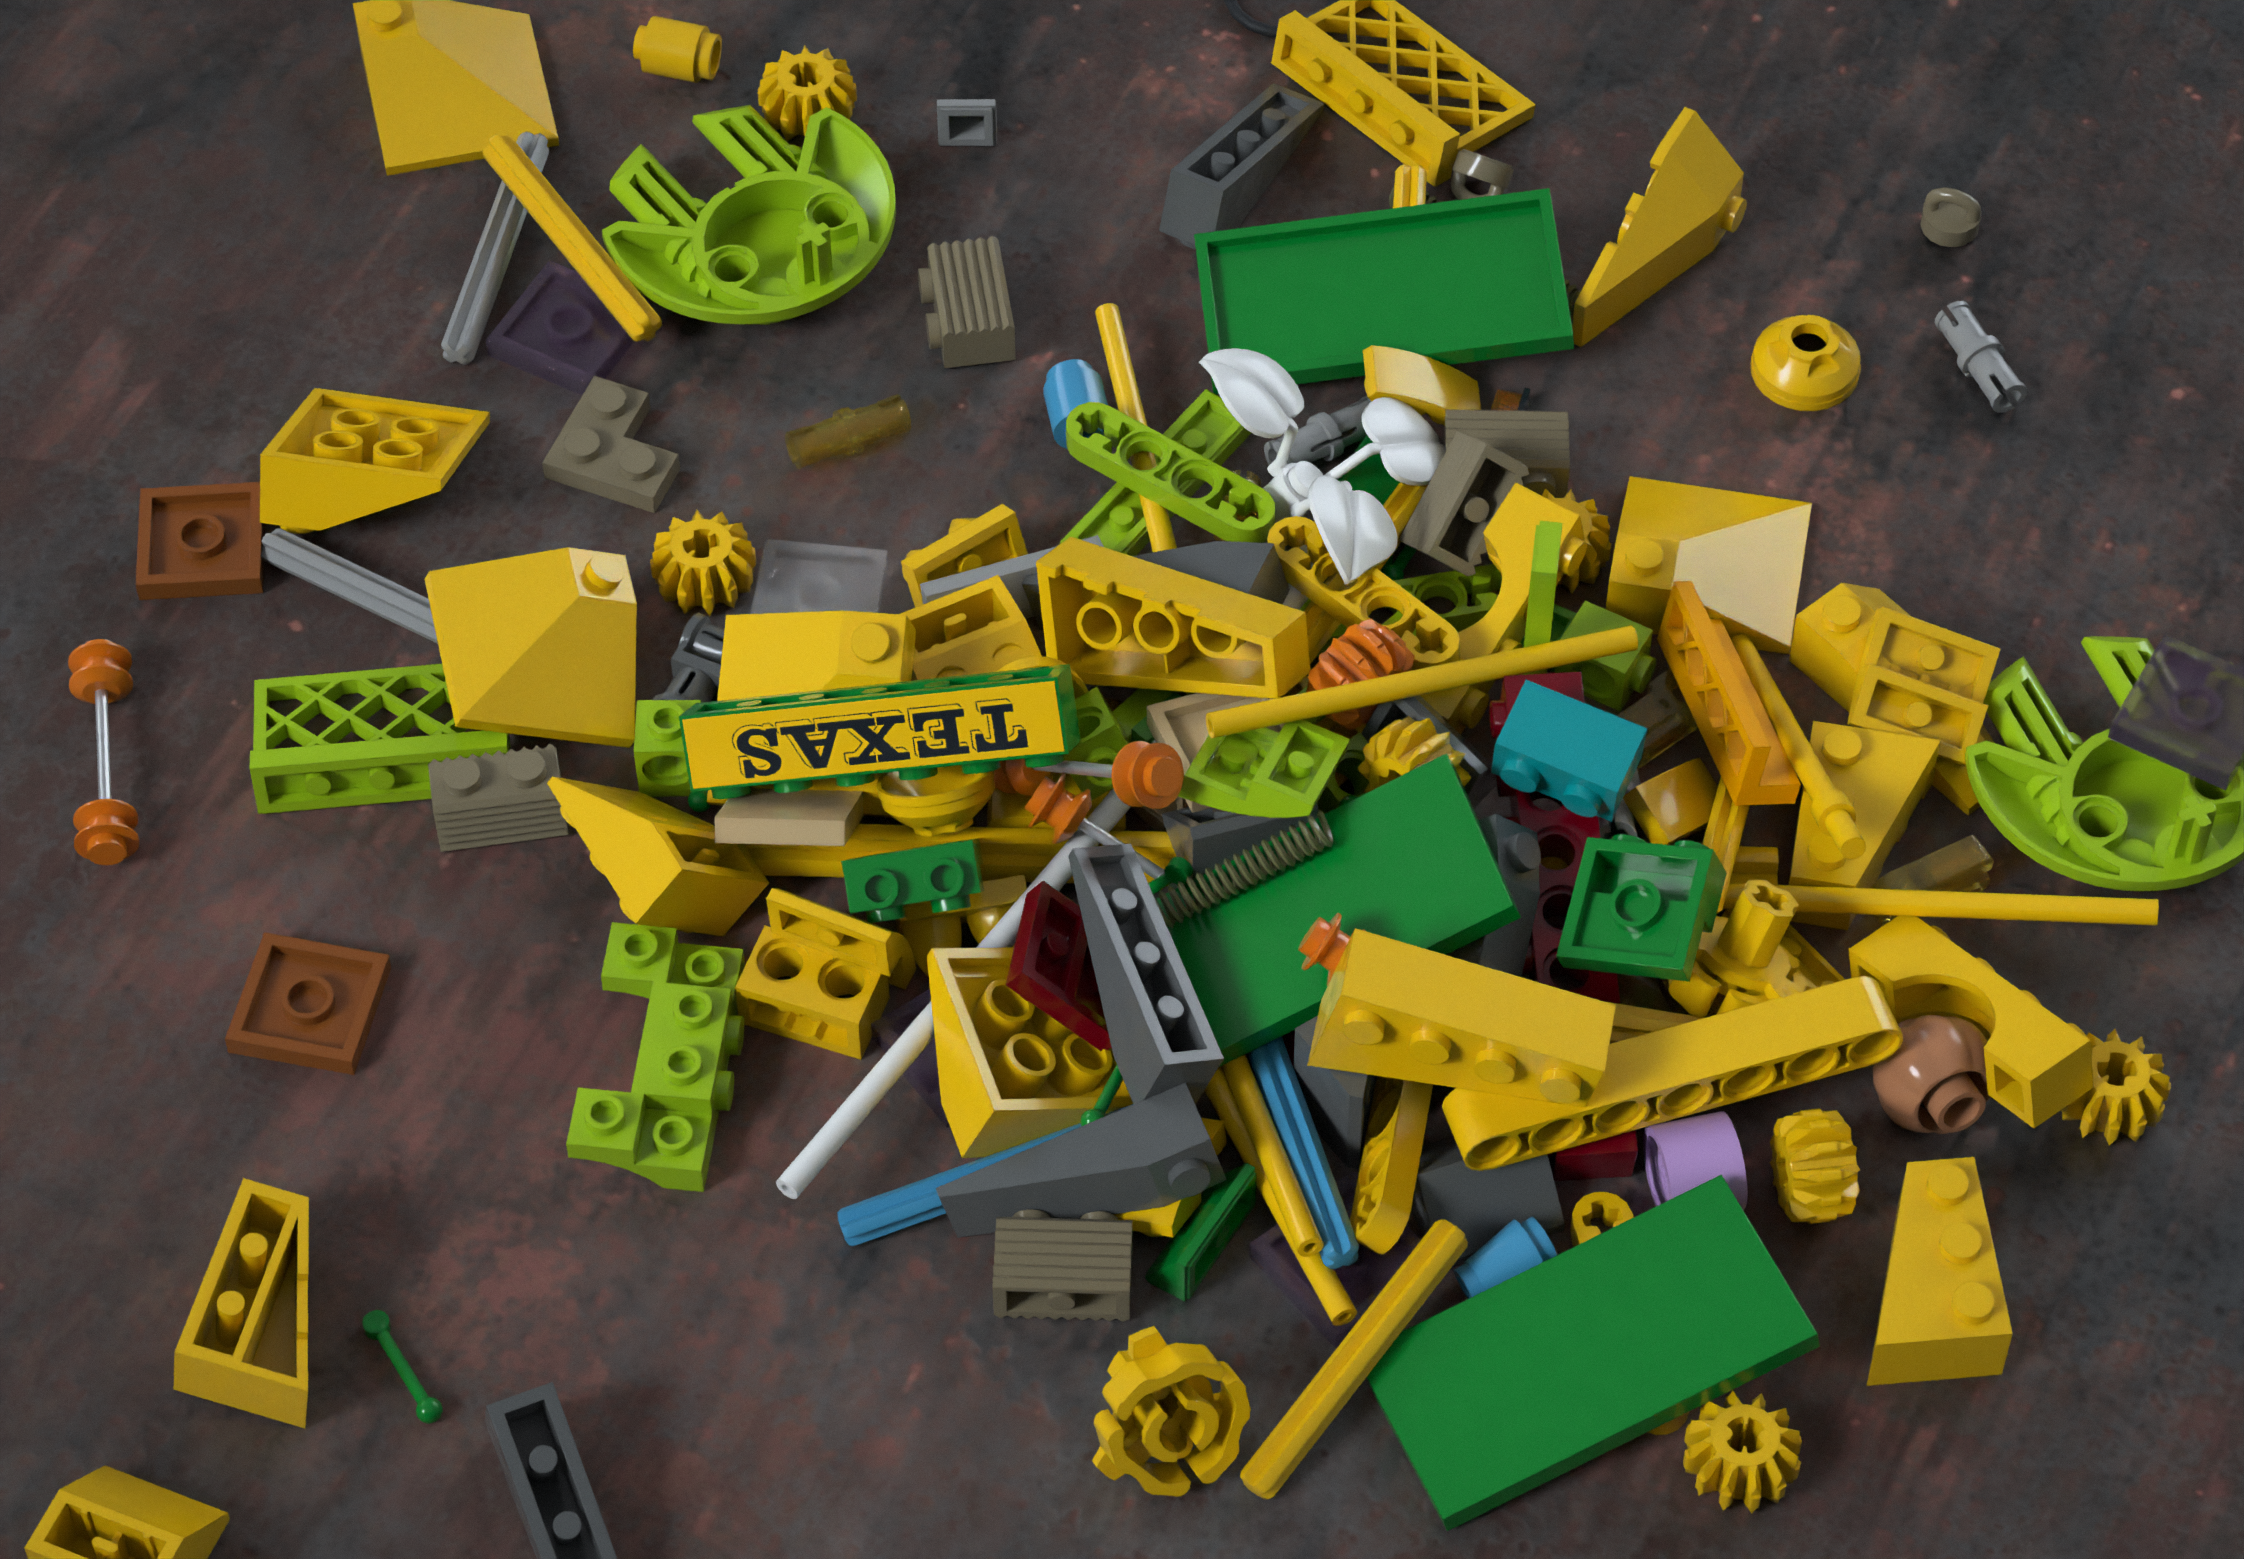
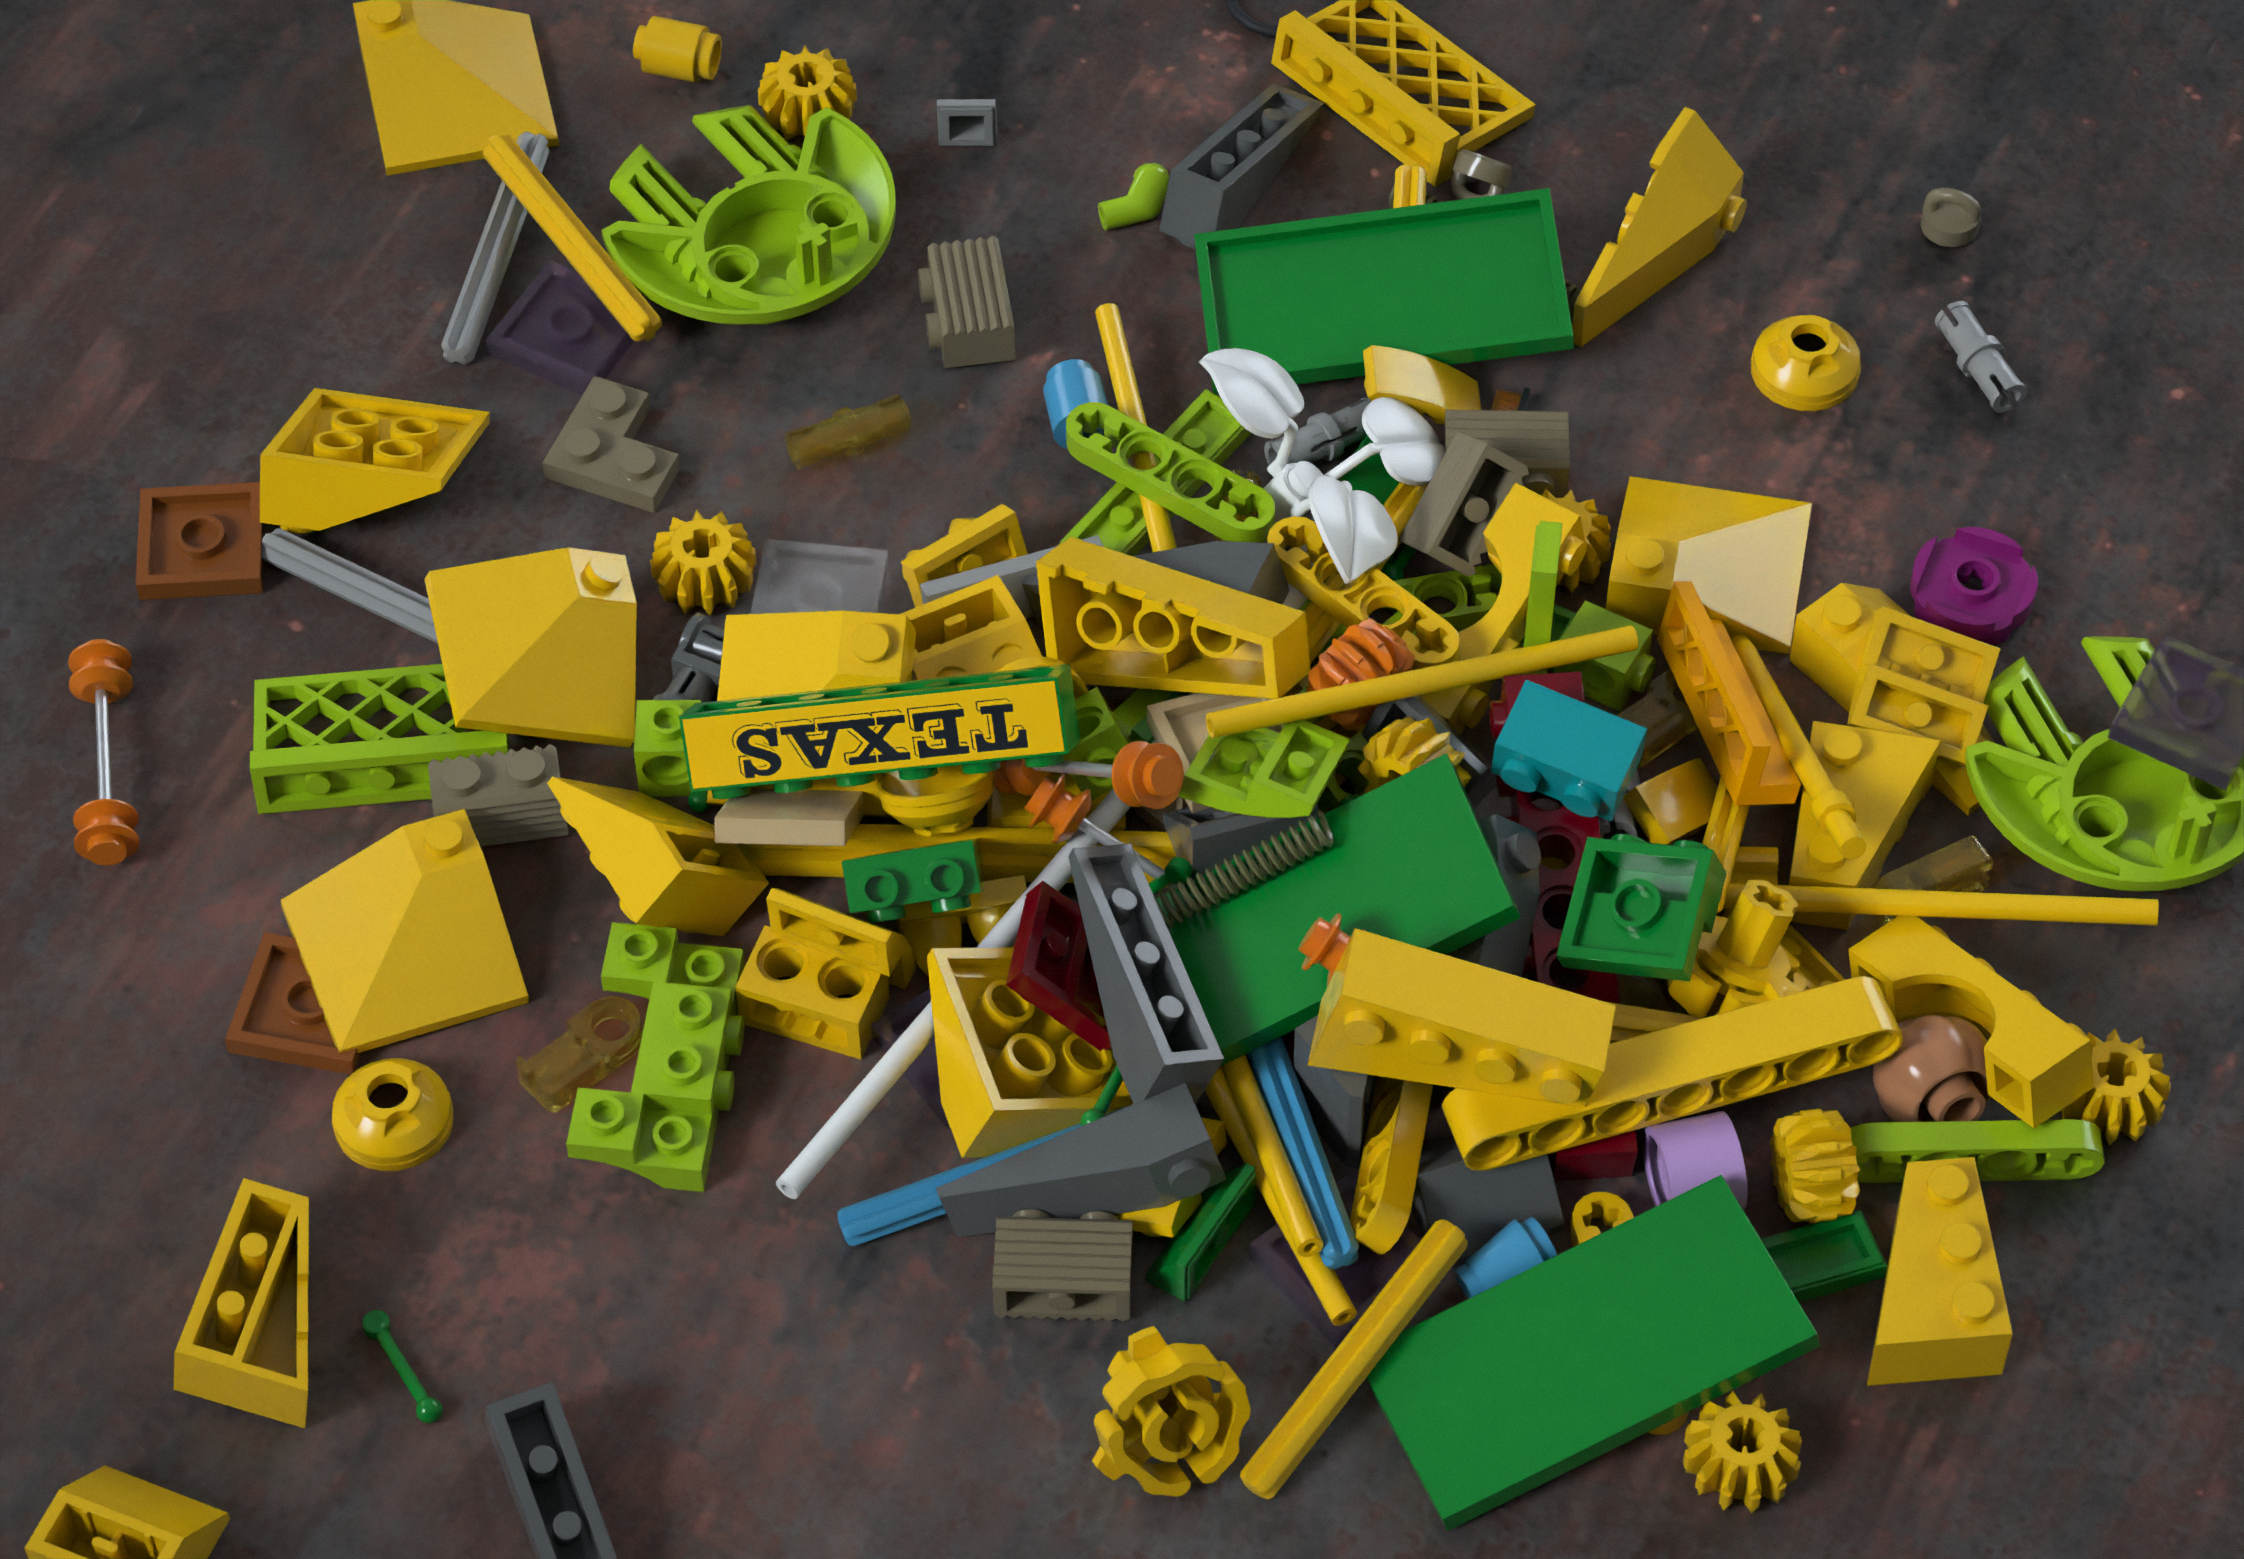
(396, 1135): none -> yellow piece
(406, 937): none -> yellow slope
(580, 1056): none -> clear yellow piece
(1142, 201): none -> lime arm
(1827, 1256): none -> green tile
(1978, 614): none -> magenta plate
(2001, 1148): none -> lime beam

